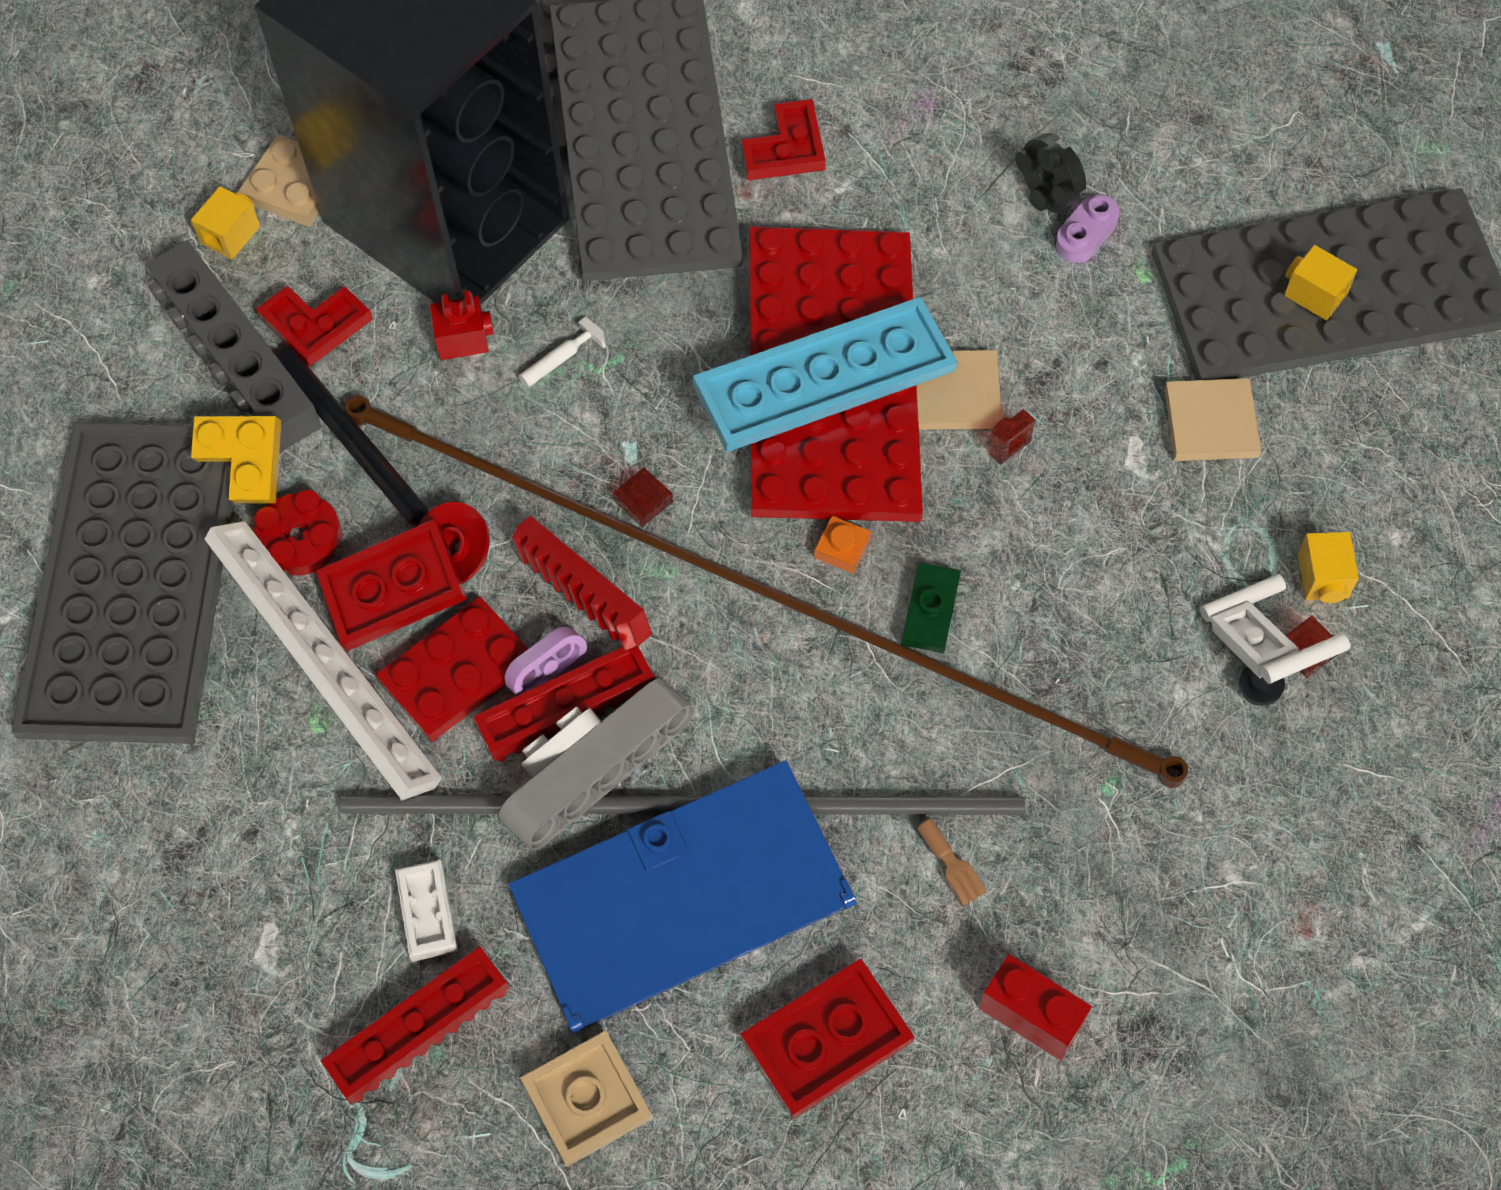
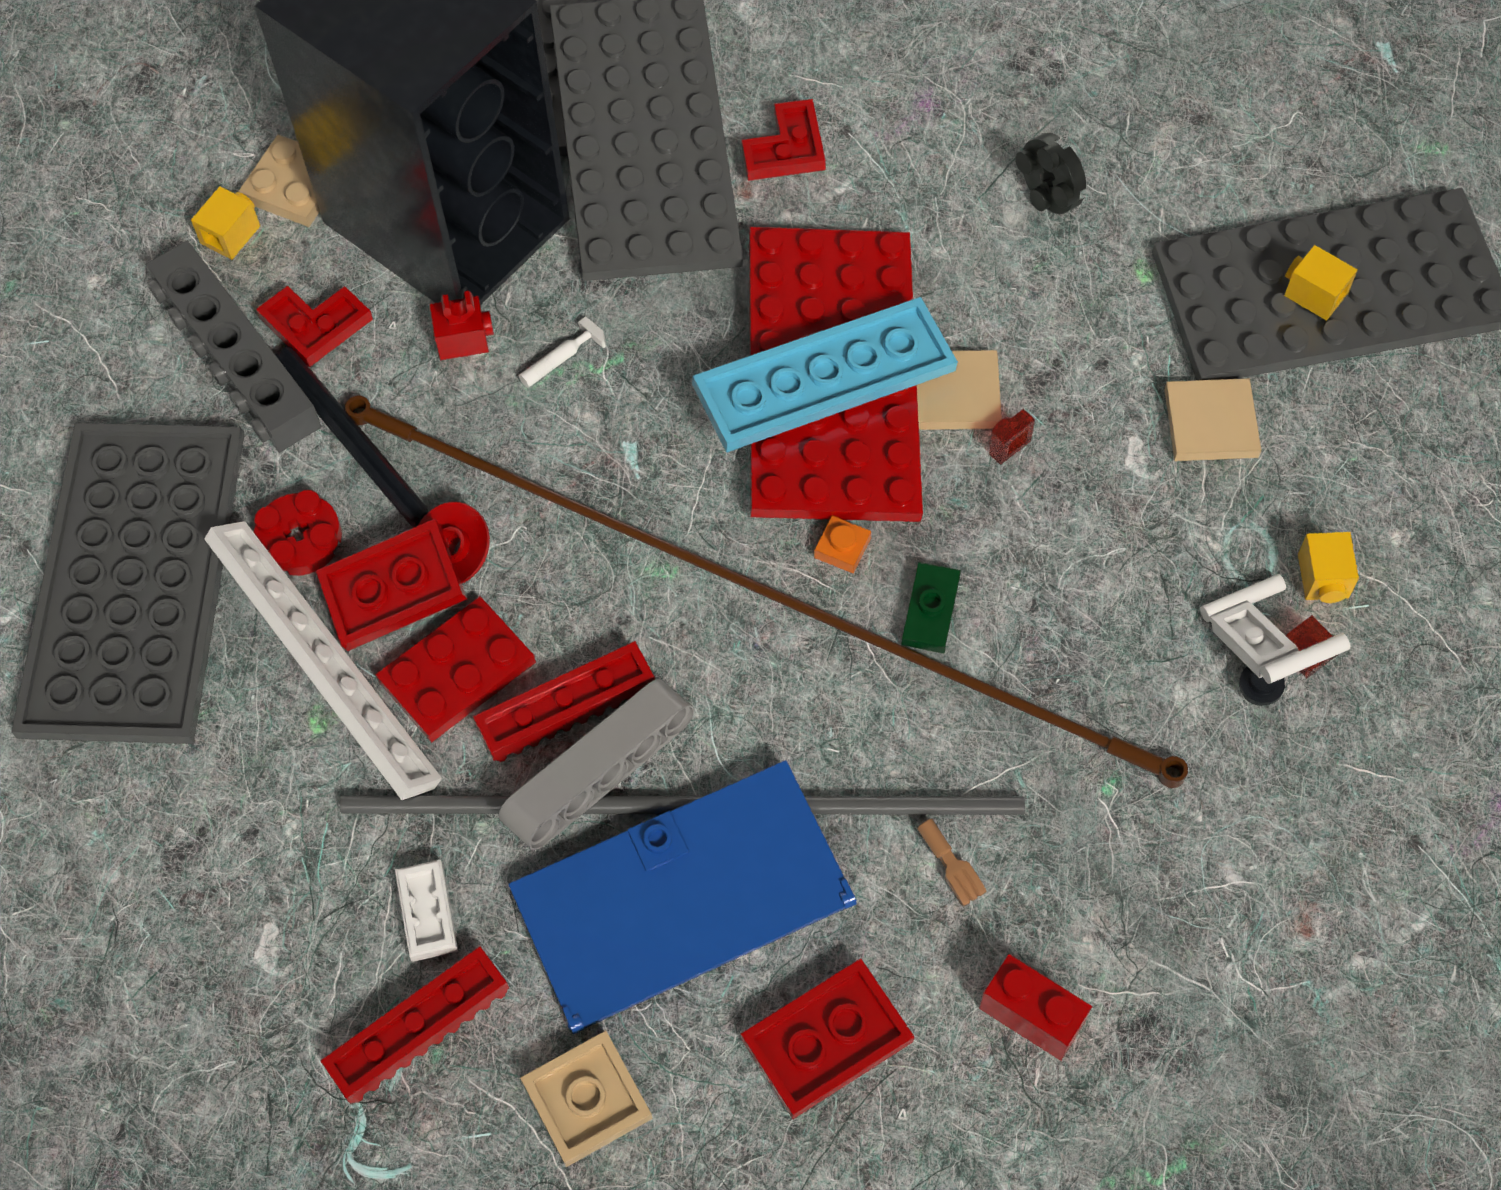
(249, 445): yellow plate -> none
(546, 660): lavender plate -> none
(572, 727): white plate -> none
(581, 583): red gear -> none
(643, 497): clear red plate -> none
(1088, 224): lavender plate -> none

